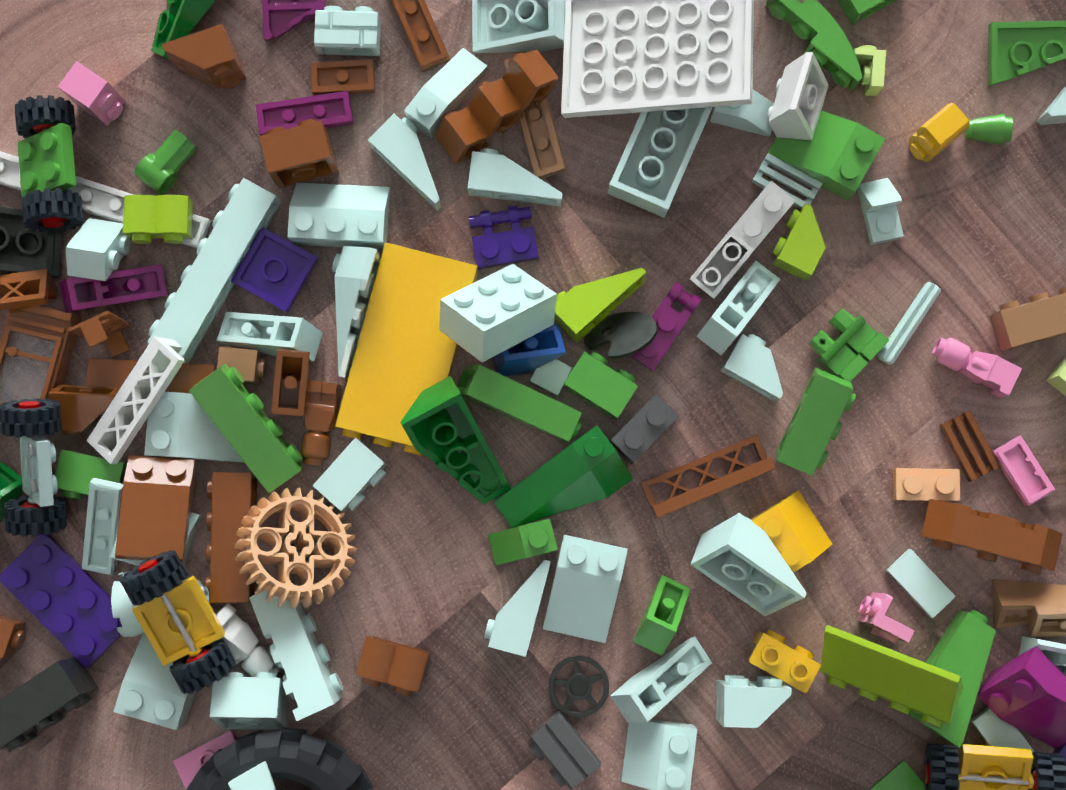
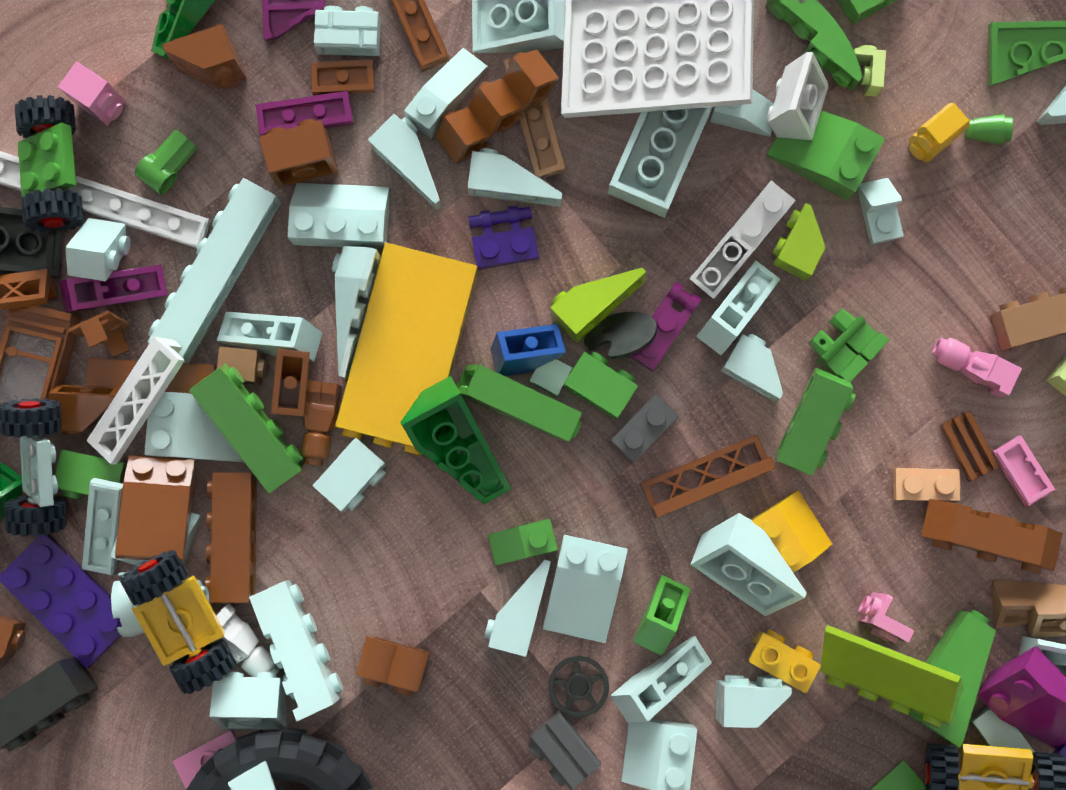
(151, 691): light aqua slope -> none
(158, 217): lime brick -> none
(275, 270): dark purple plate -> none
(287, 558): light nougat gear -> none
(497, 312): light aqua brick -> none
(574, 477): green wedge -> none
(792, 172): light aqua tile -> none
(909, 323): light aqua axle -> none
(920, 583): light aqua tile -> none

